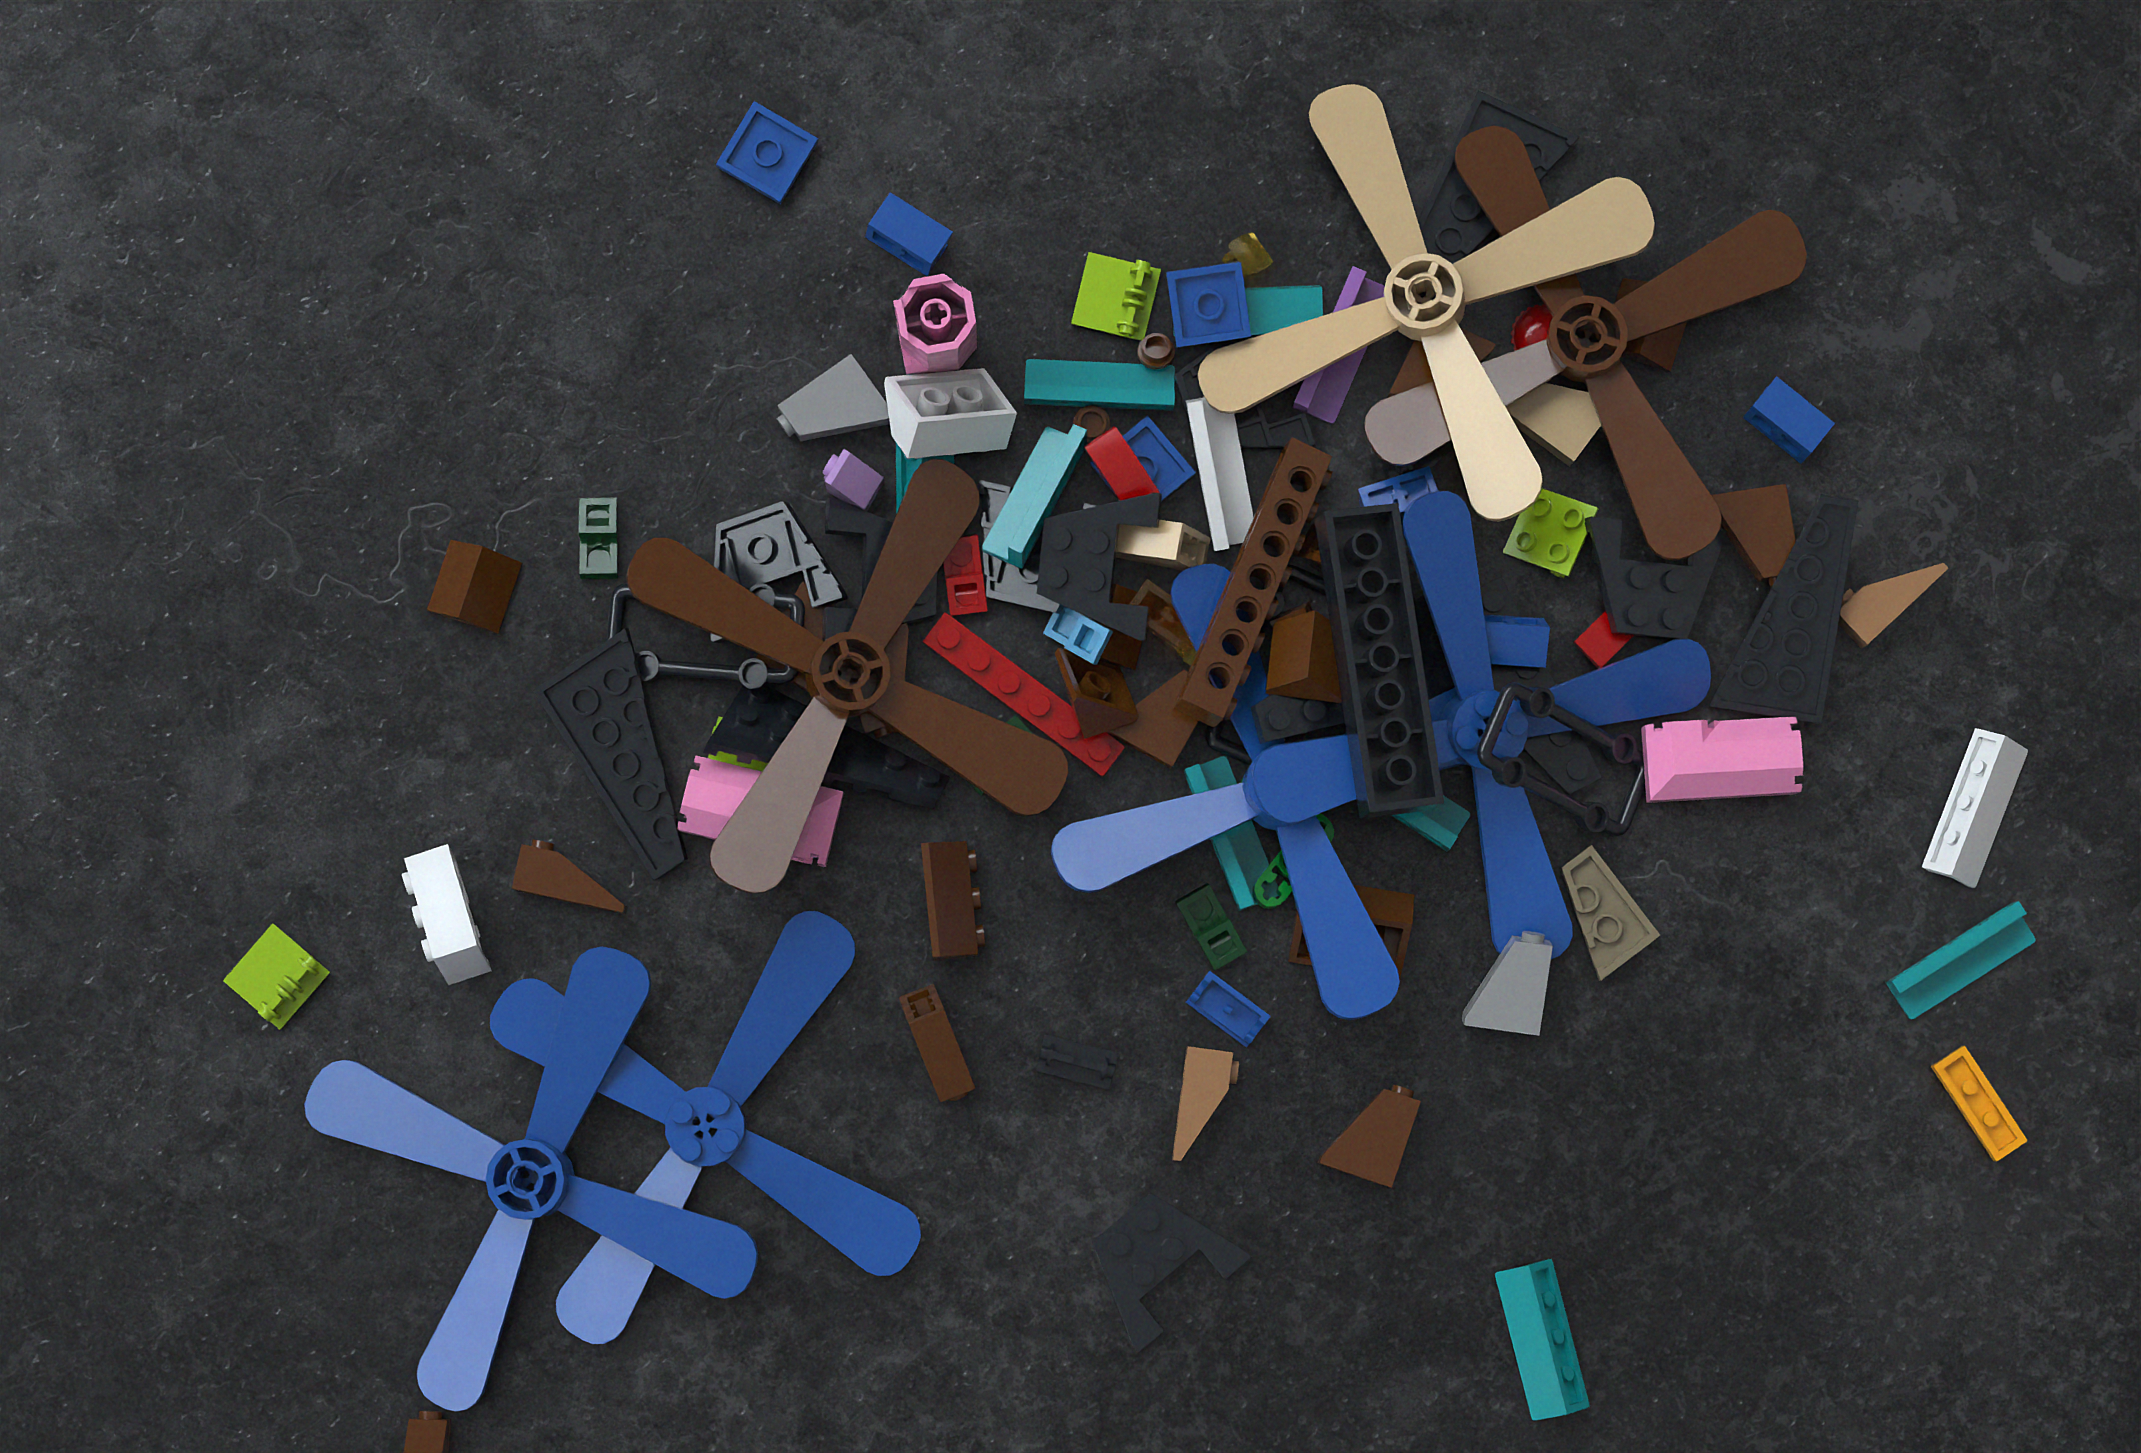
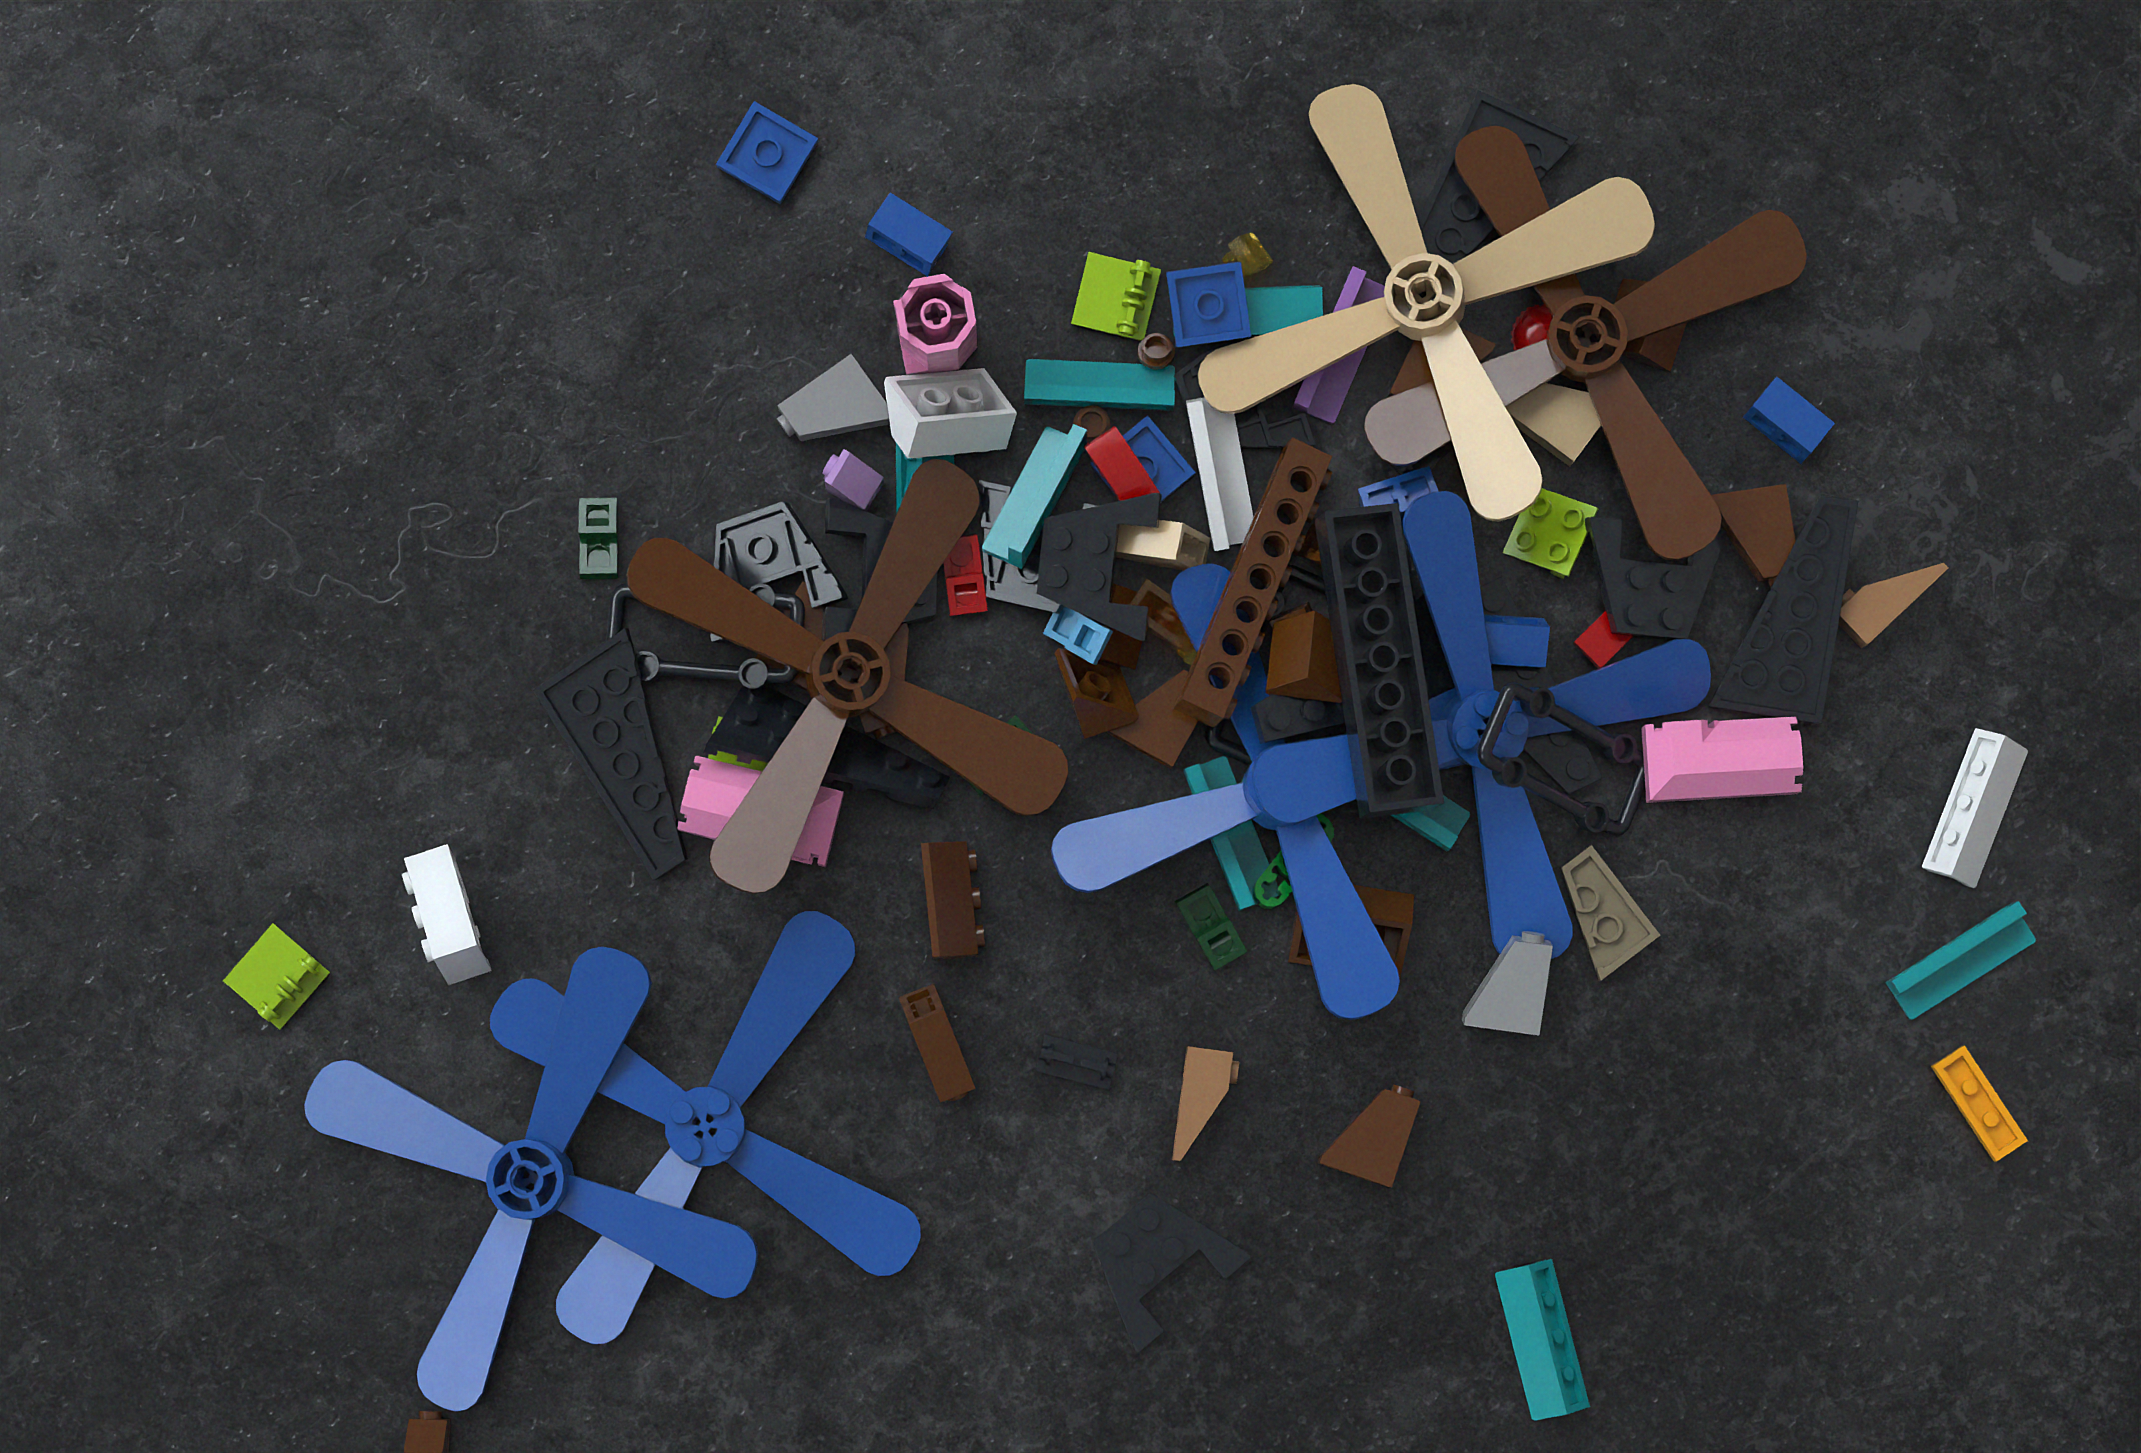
(474, 586): reddish brown slope -> none
(553, 876): reddish brown slope -> none
(1020, 693): red plate -> none
(1228, 1009): blue hinge -> none

